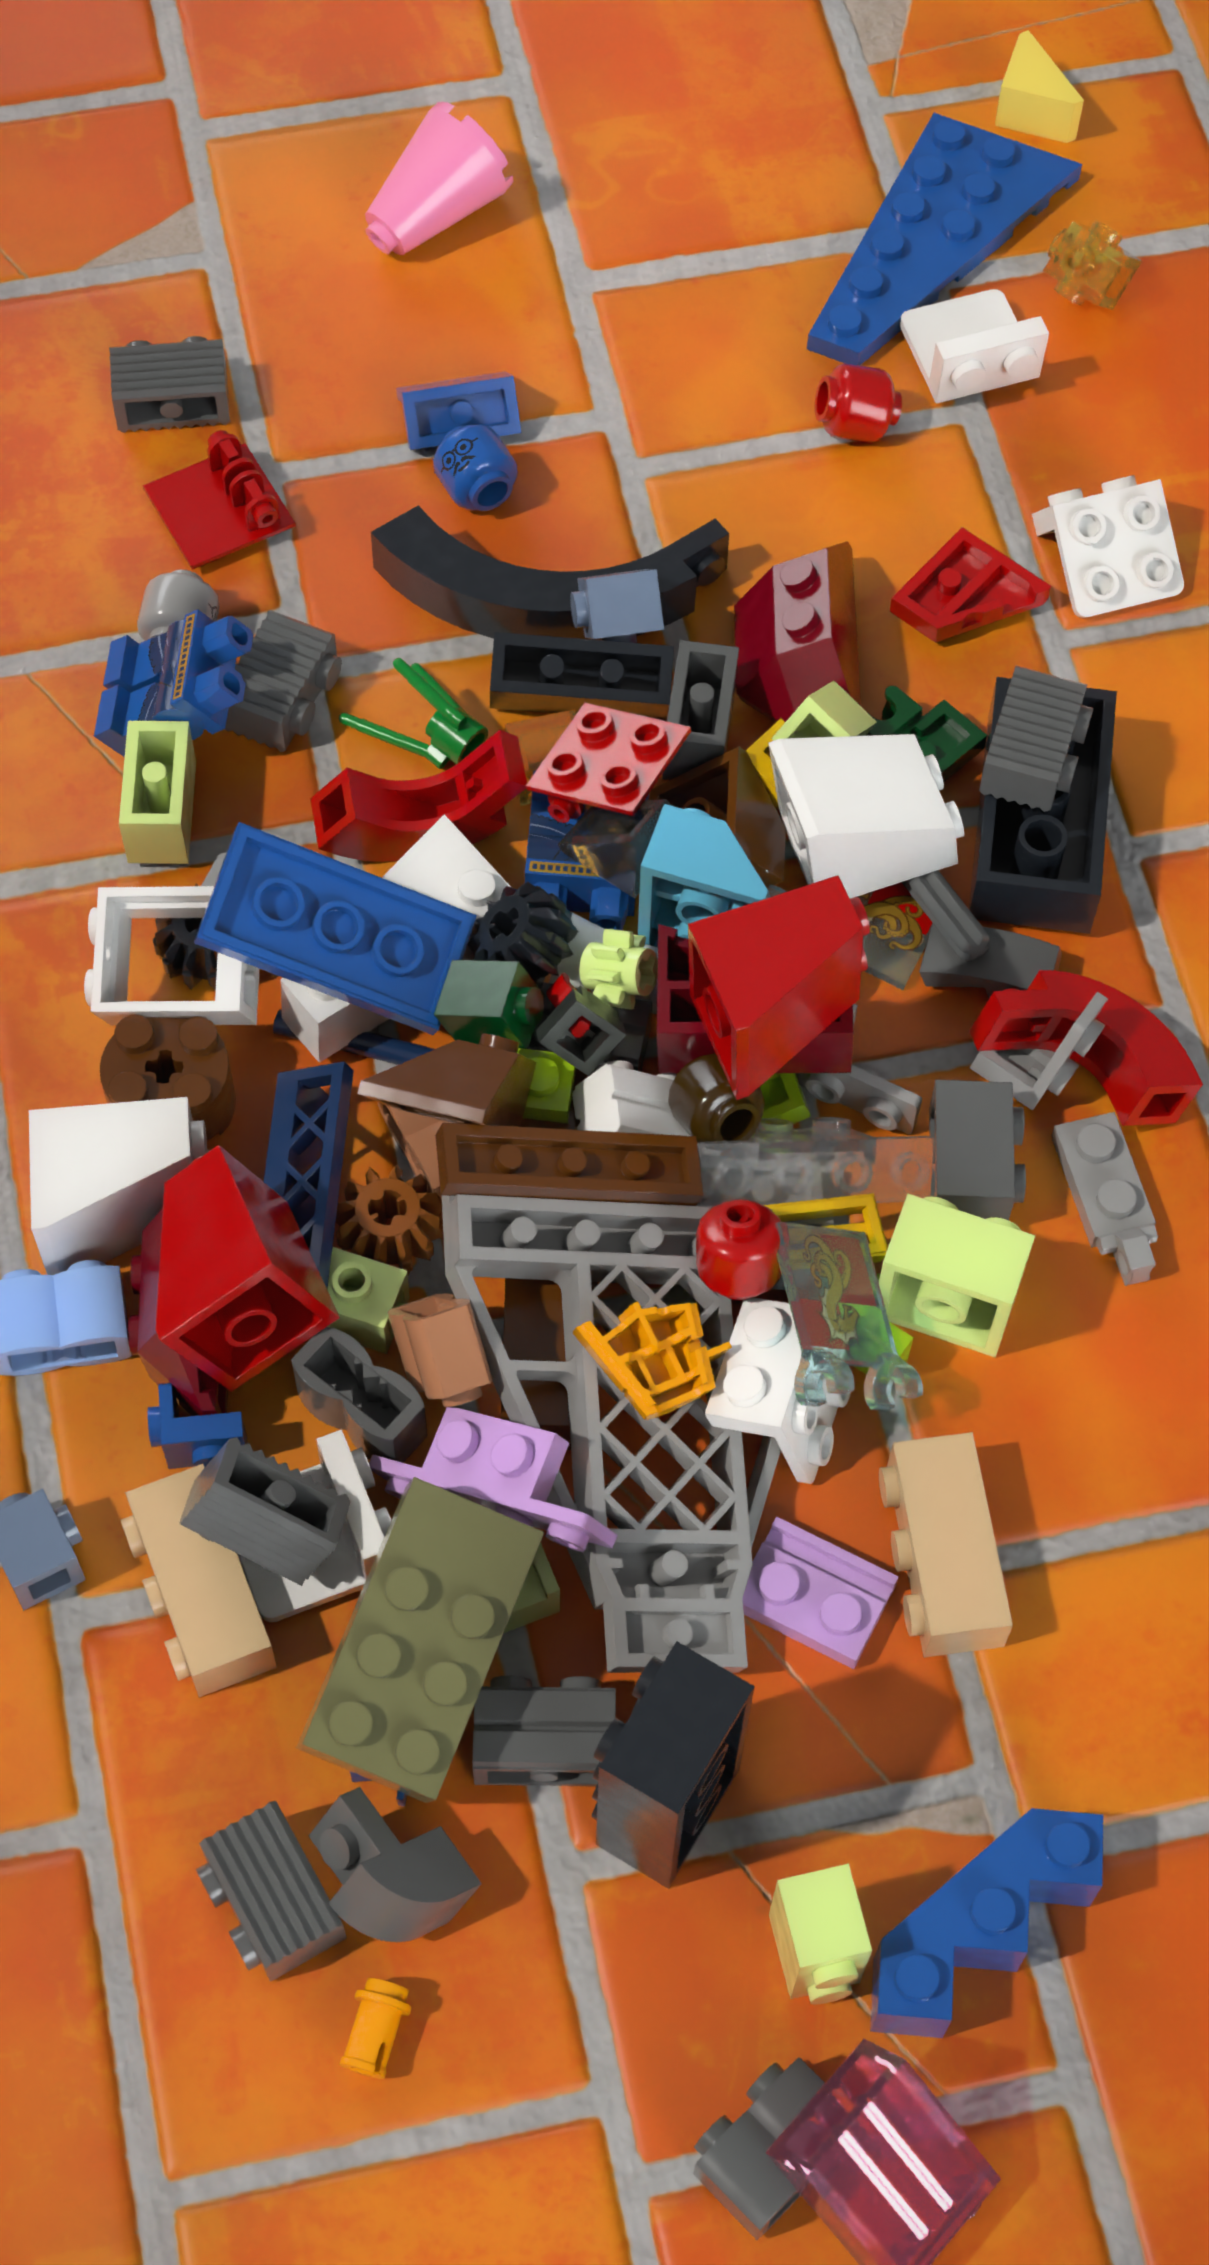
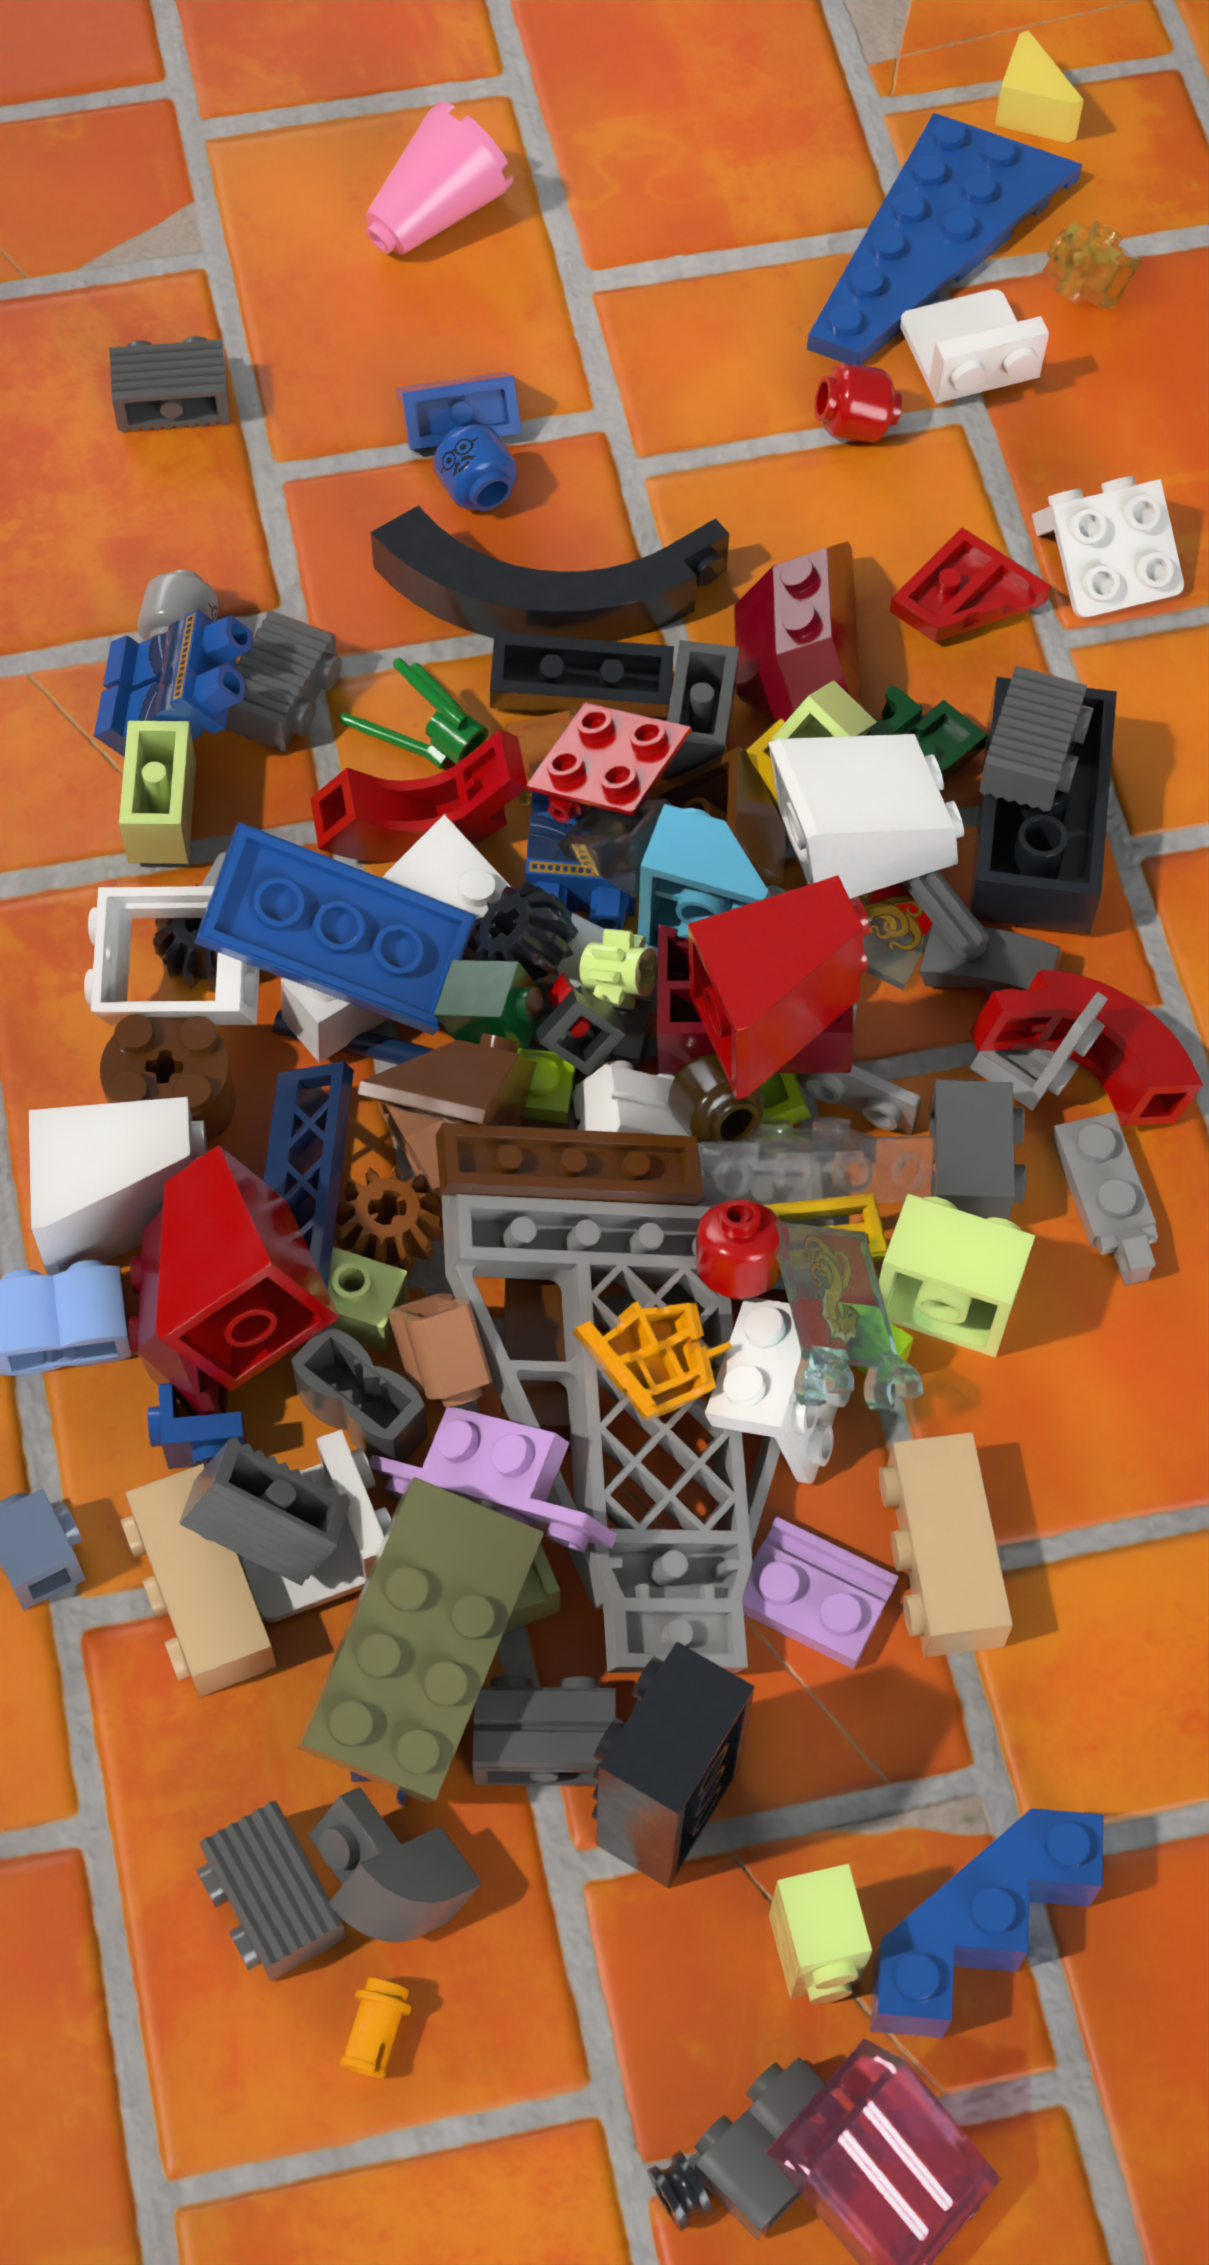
(219, 502): red hinge -> none
(618, 605): sand blue brick -> none
(680, 2190): none -> black bush

